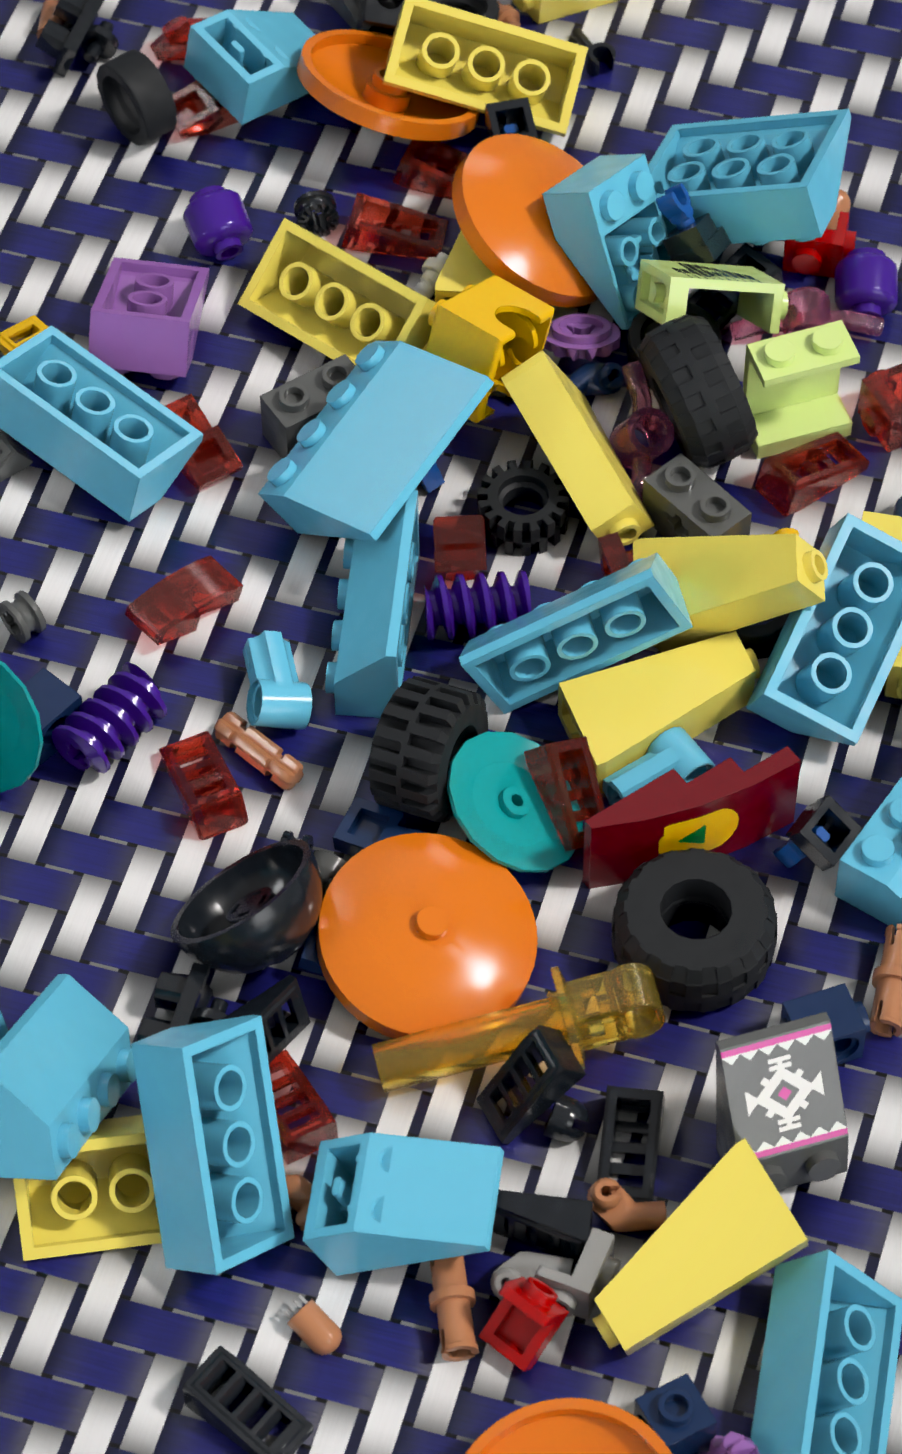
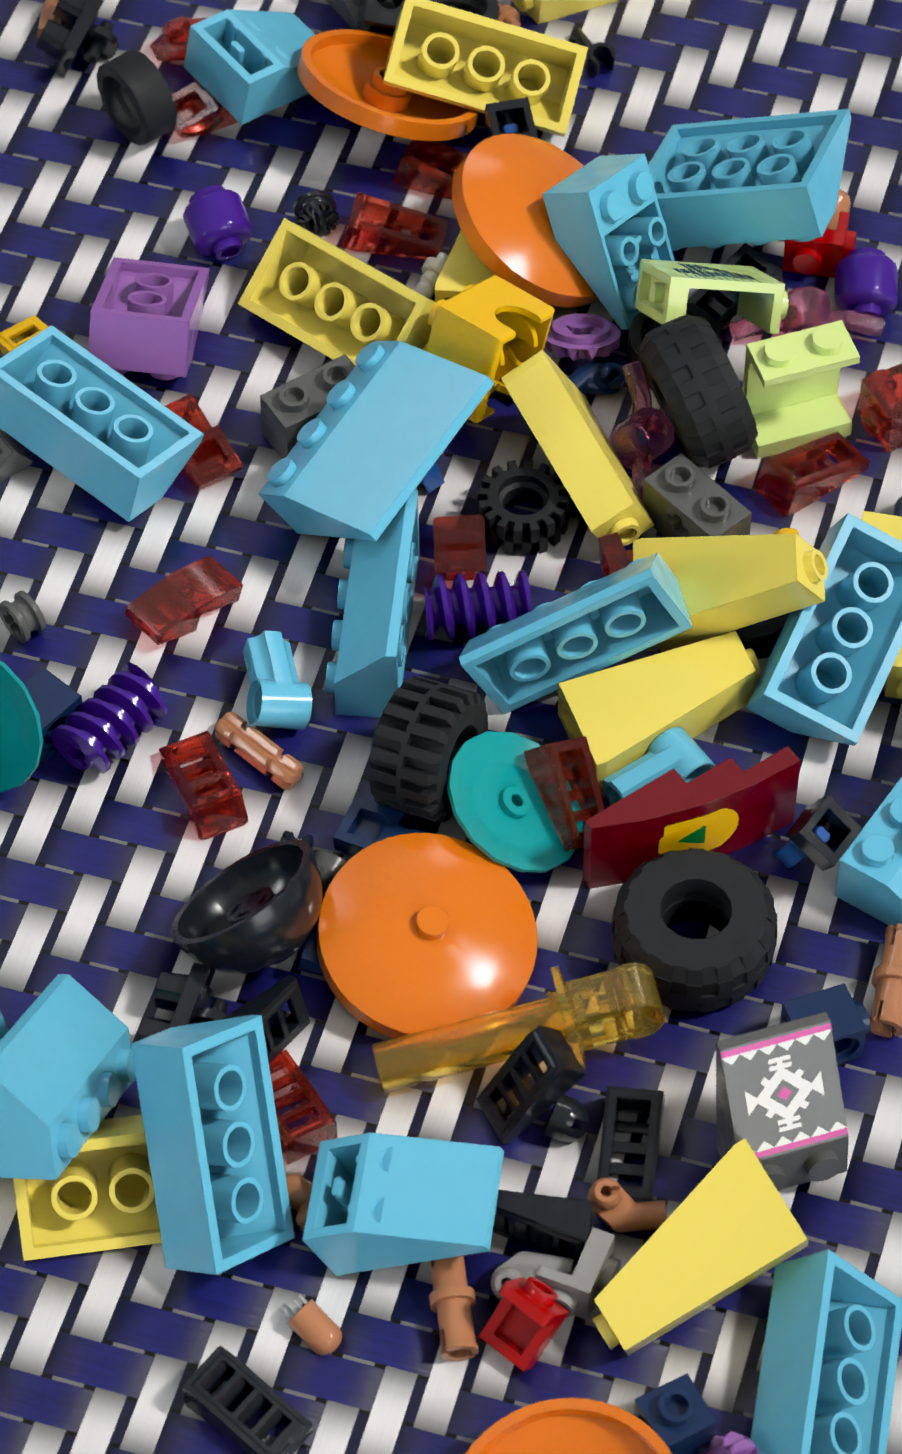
(692, 238): black piece -> none

